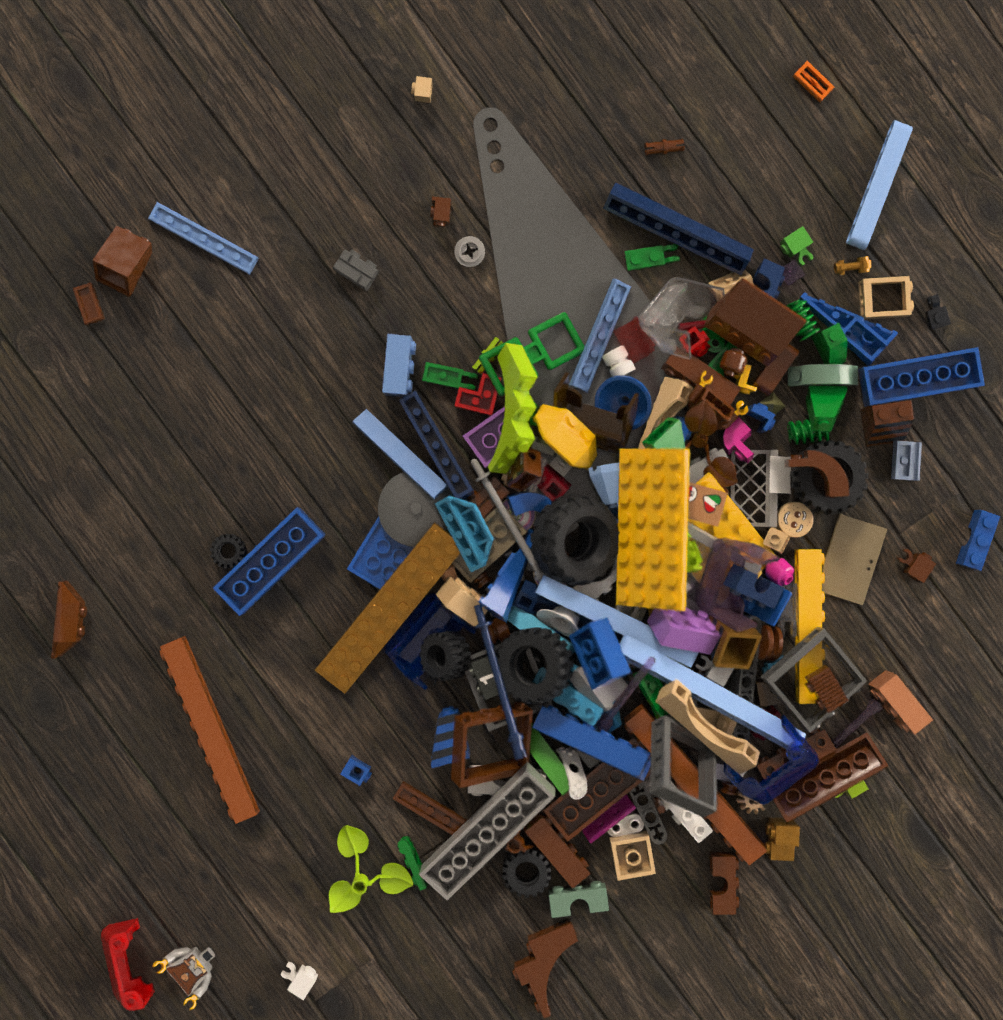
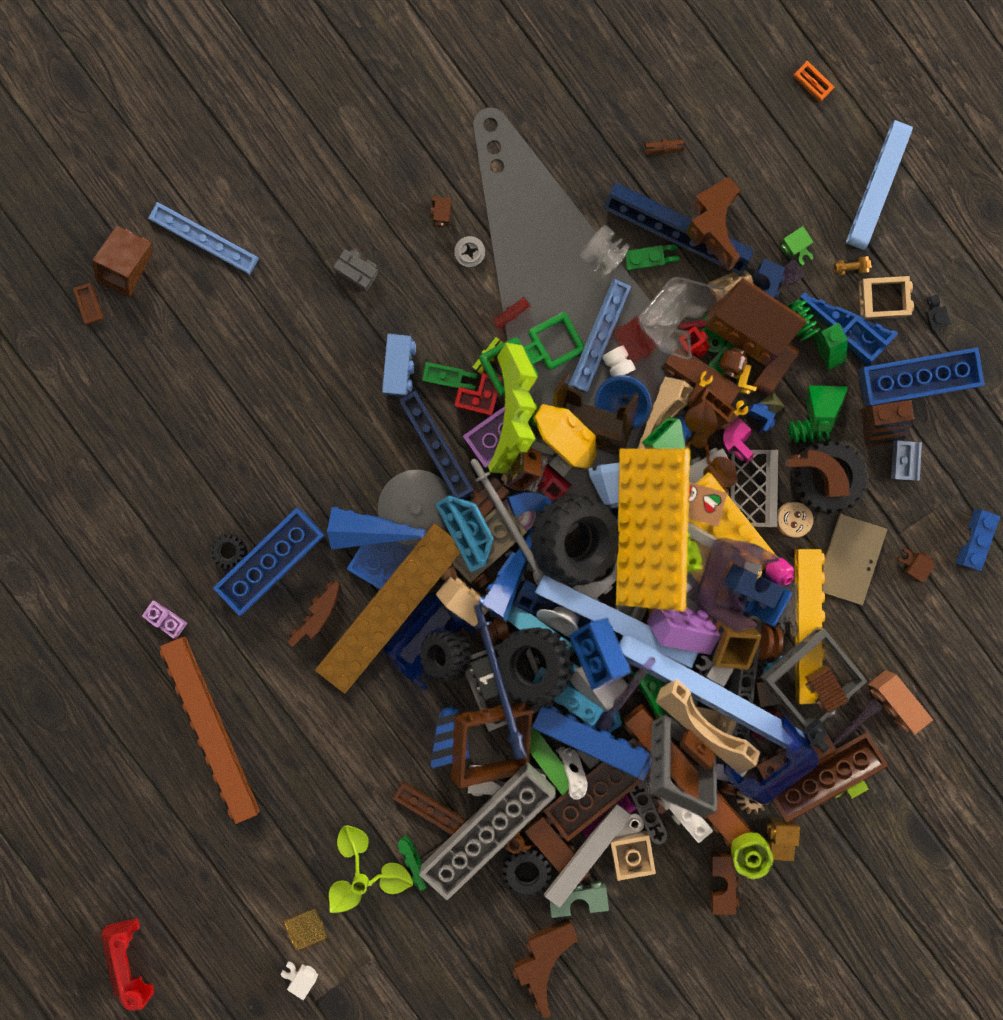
(68, 619): reddish brown wedge -> none
(164, 619): none -> lavender slope
(189, 970): torso -> none
(305, 929): none -> clear yellow piece
(322, 609): none -> reddish brown slope
(349, 771): blue brick -> none
(353, 529): none -> blue wedge
(400, 454): medium blue tile -> none
(422, 89): tan plate -> none
(511, 313): none -> clear red pin
(587, 855): none -> light grey tile
(604, 251): none -> clear wheel
(698, 750): none -> reddish brown plate
(710, 223): none -> reddish brown arch
(756, 865): none -> lime brick
(776, 540): tan bracket -> none
(779, 475): white sticker -> none
(814, 735): none -> black plate
(823, 375): sand green arch -> none

